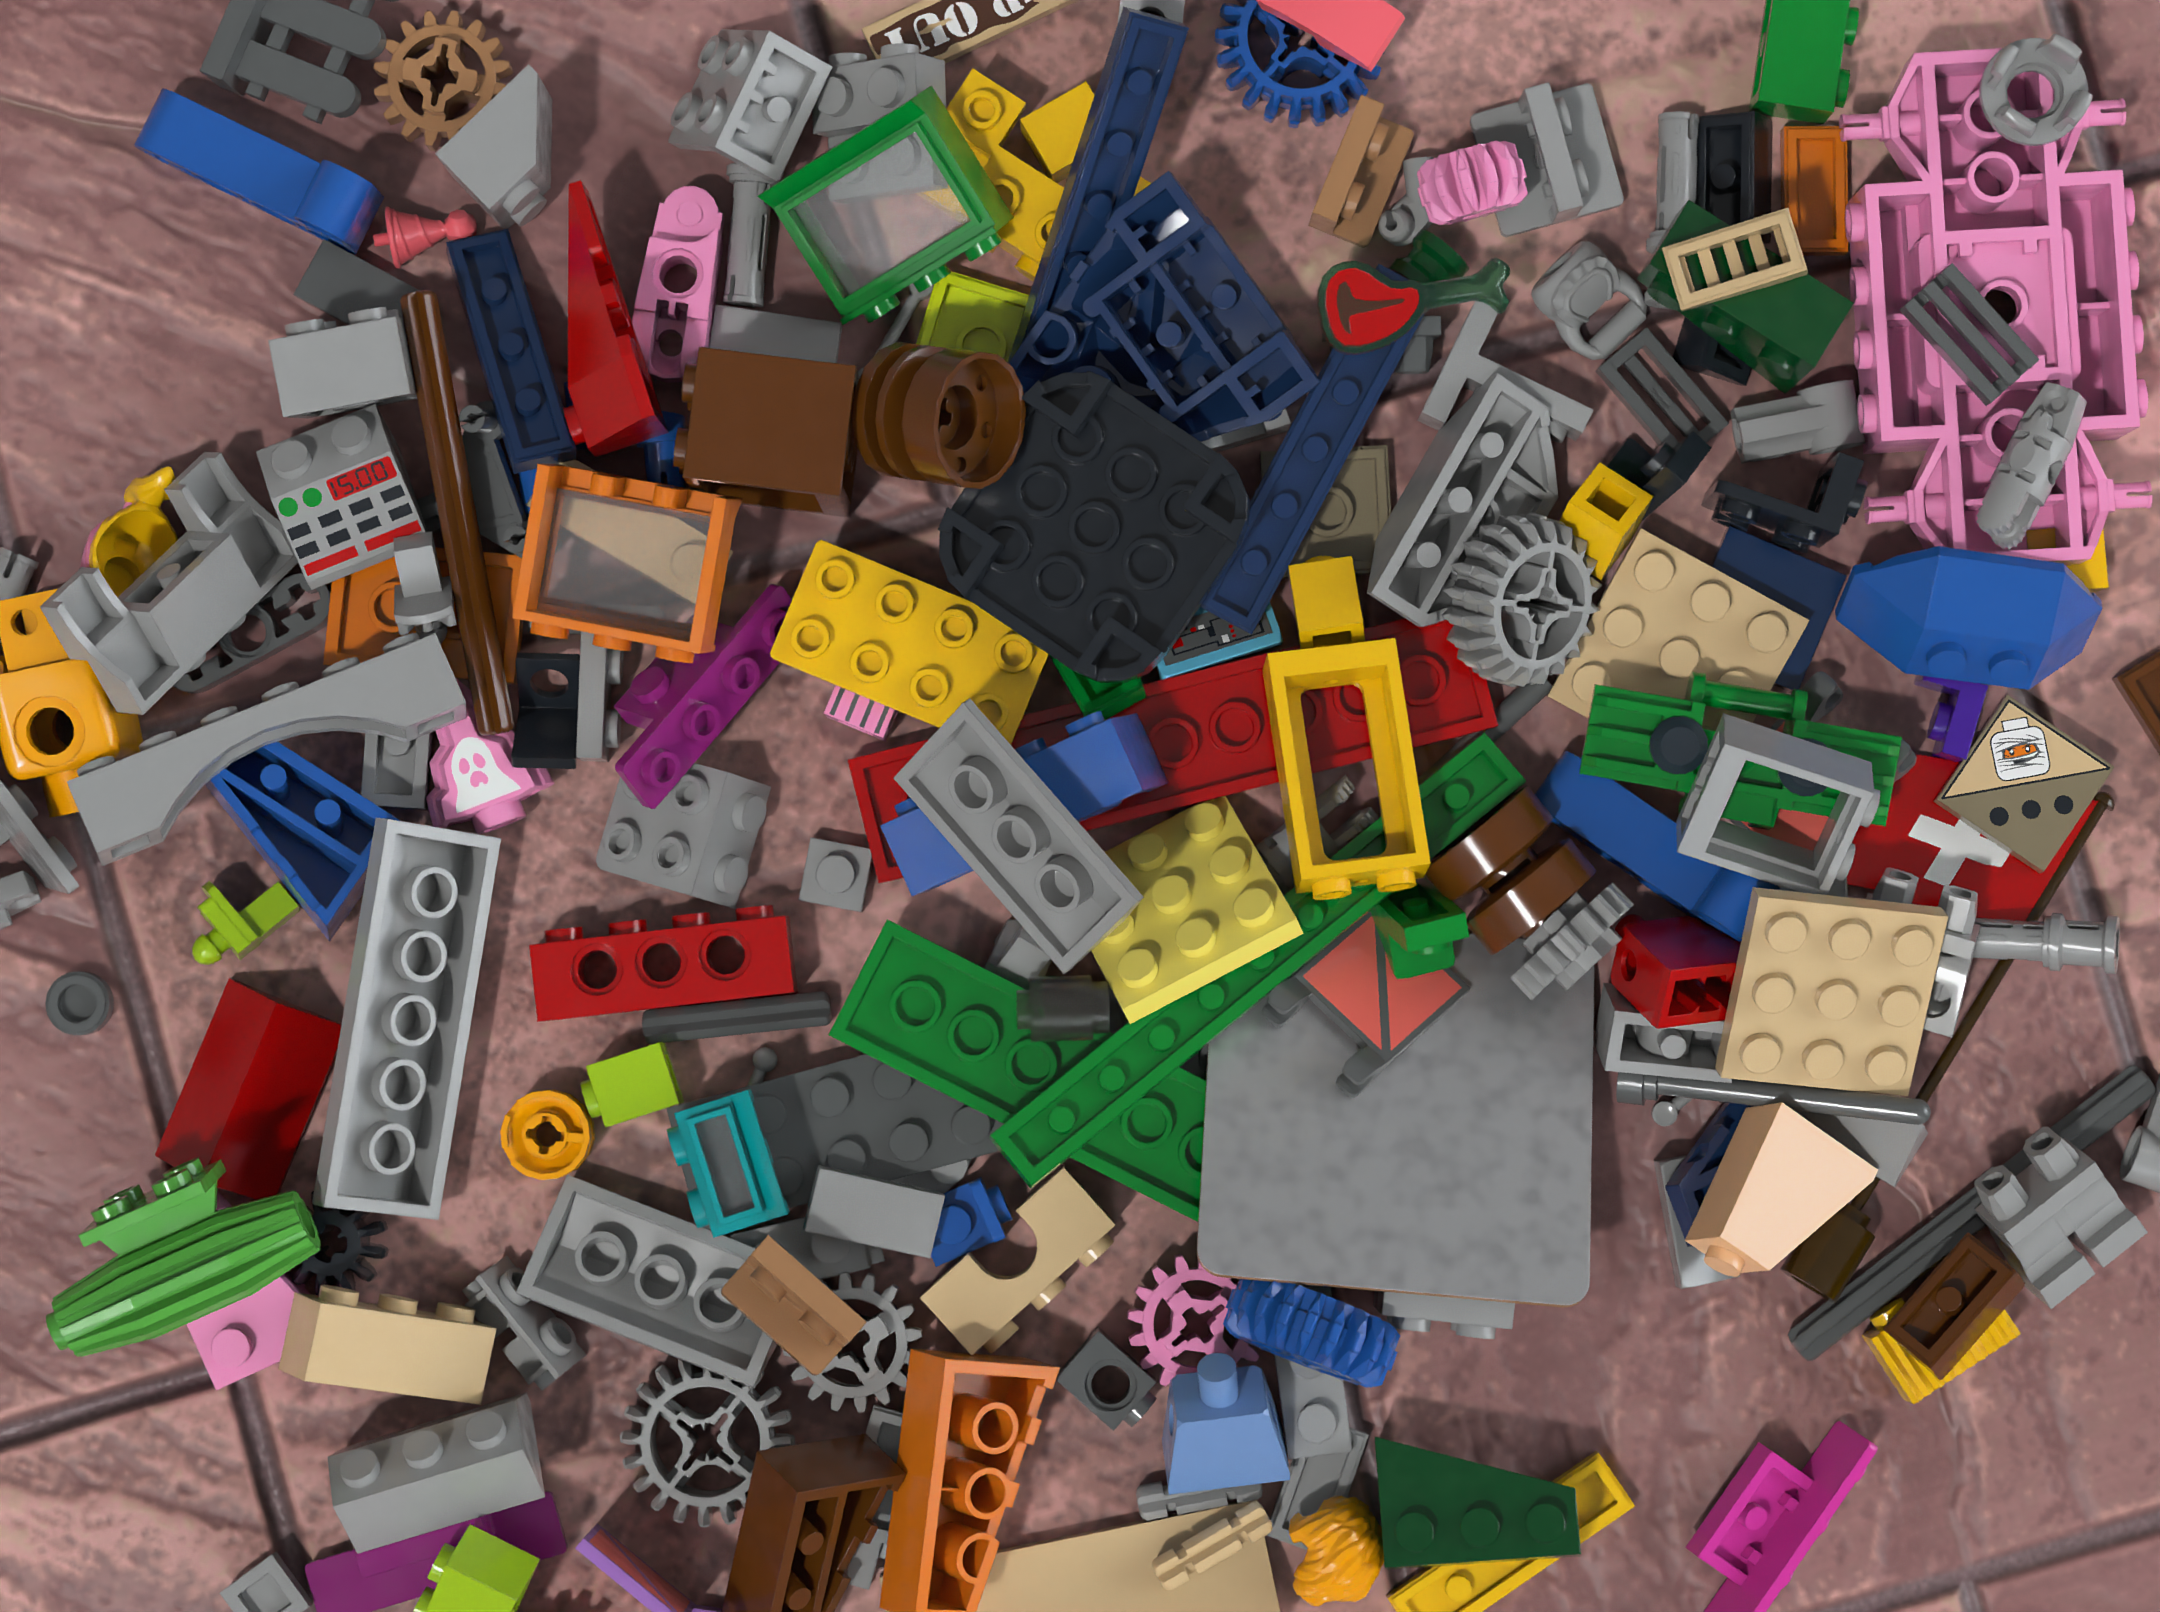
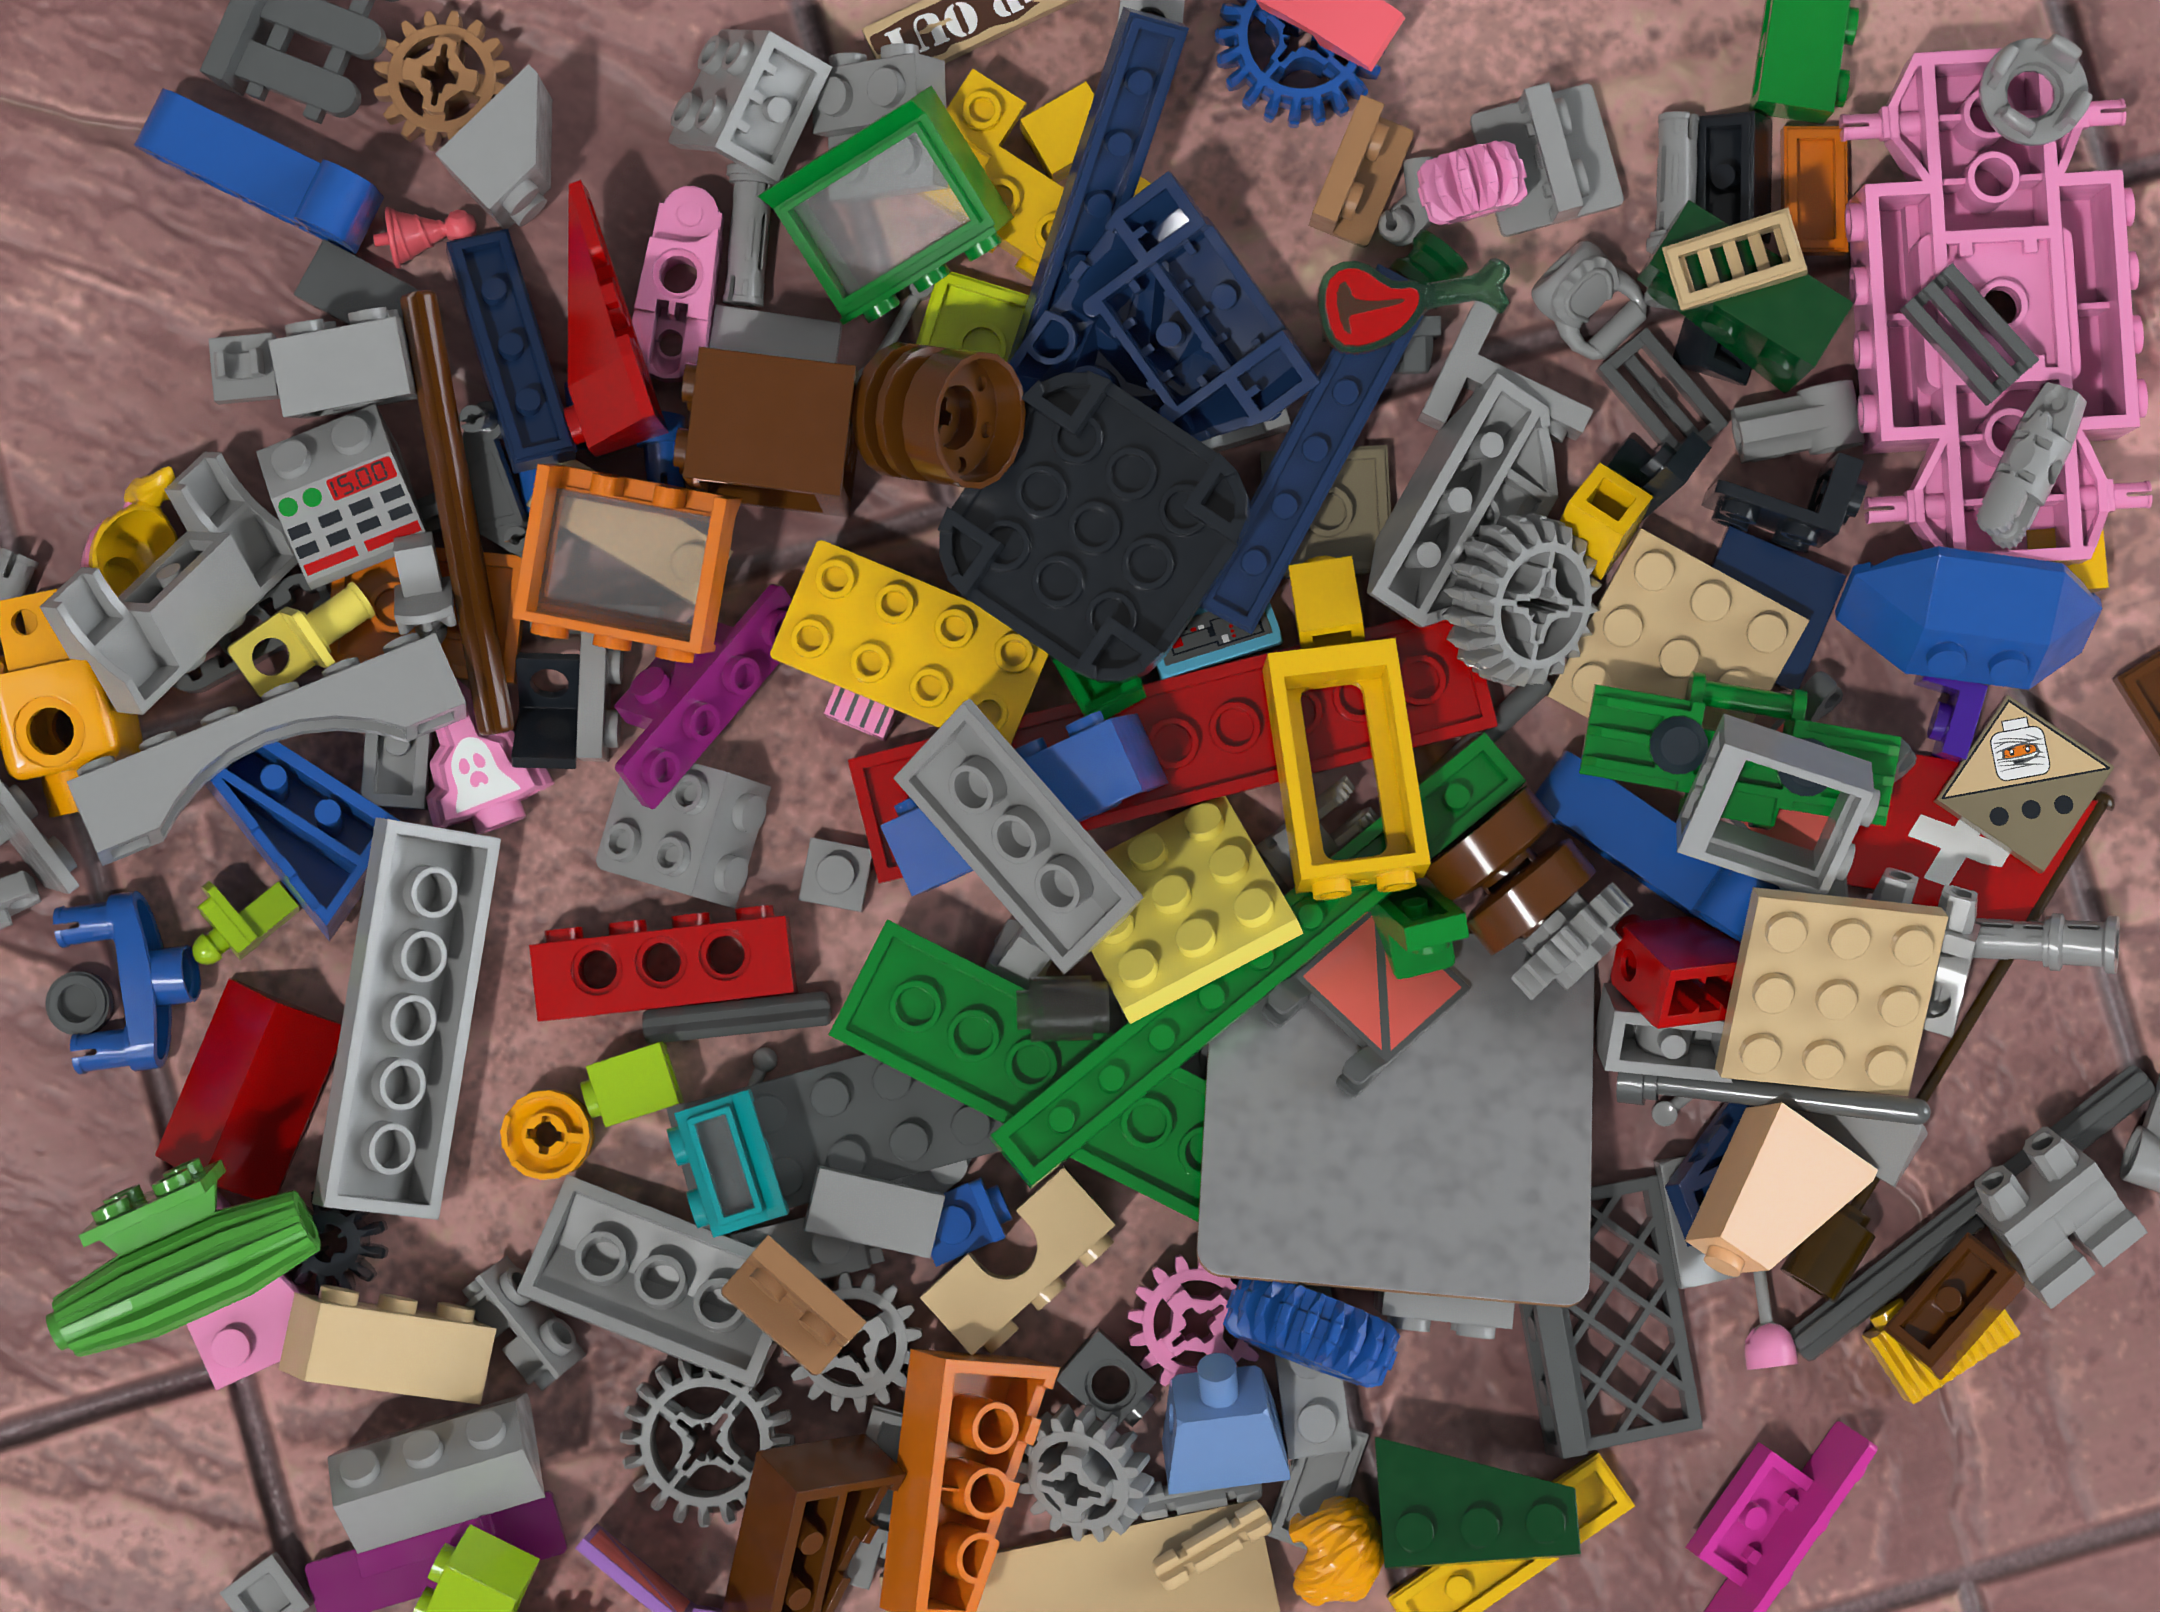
(149, 981): none -> blue connector
(242, 369): none -> light grey tile
(304, 636): none -> light yellow bracket
(1085, 1474): none -> light grey gear
(1552, 1341): none -> dark grey fence
(1768, 1342): none -> bright pink hinge

